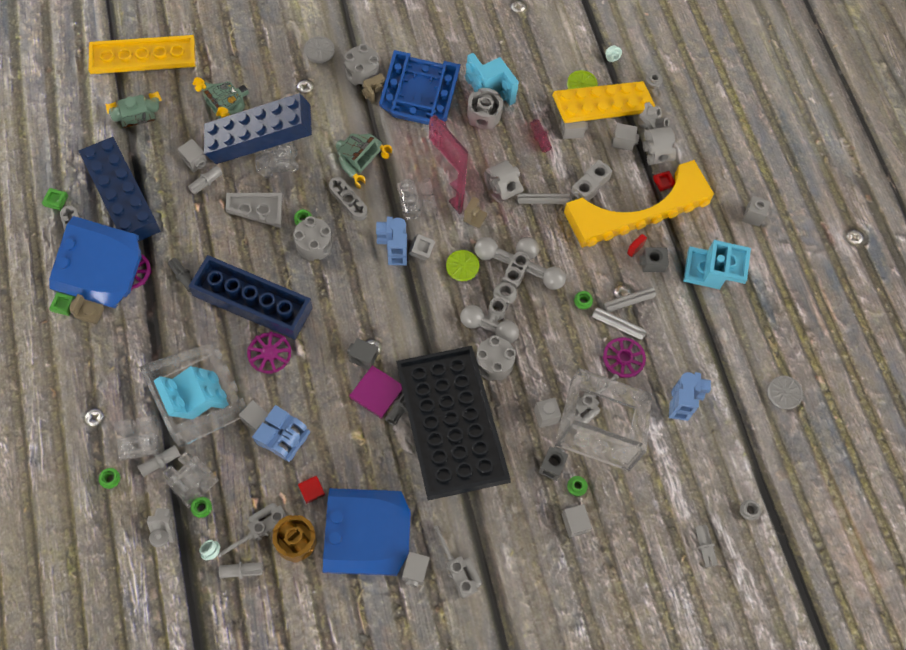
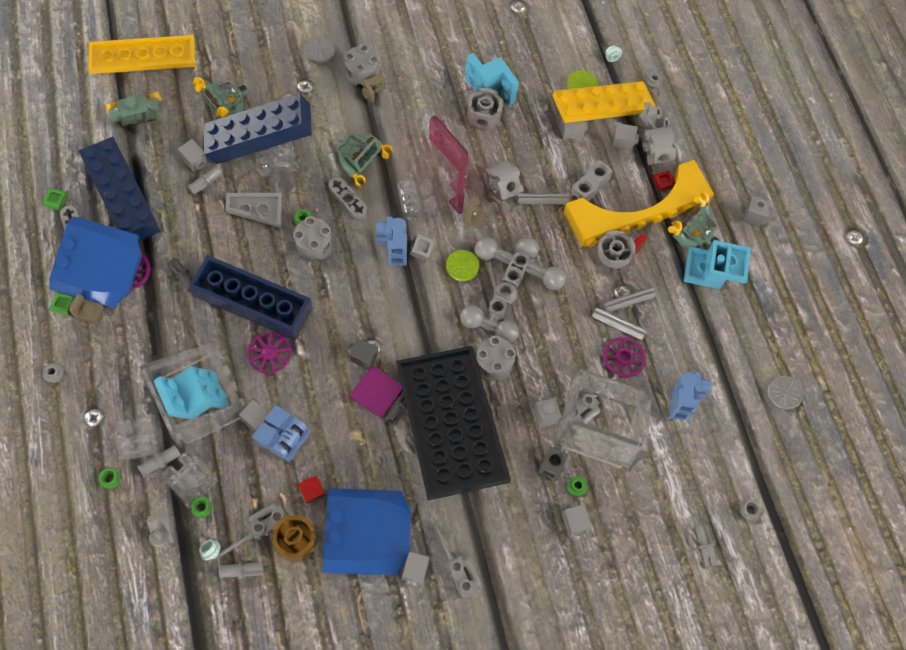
(56, 377): none -> light grey plate
(418, 88): blue wedge -> none
(540, 136): clear pink axle -> none
(583, 295): bright green plate -> none
(616, 249): none -> light grey cylinder
(657, 253): dark grey brick -> none
(697, 226): none -> torso

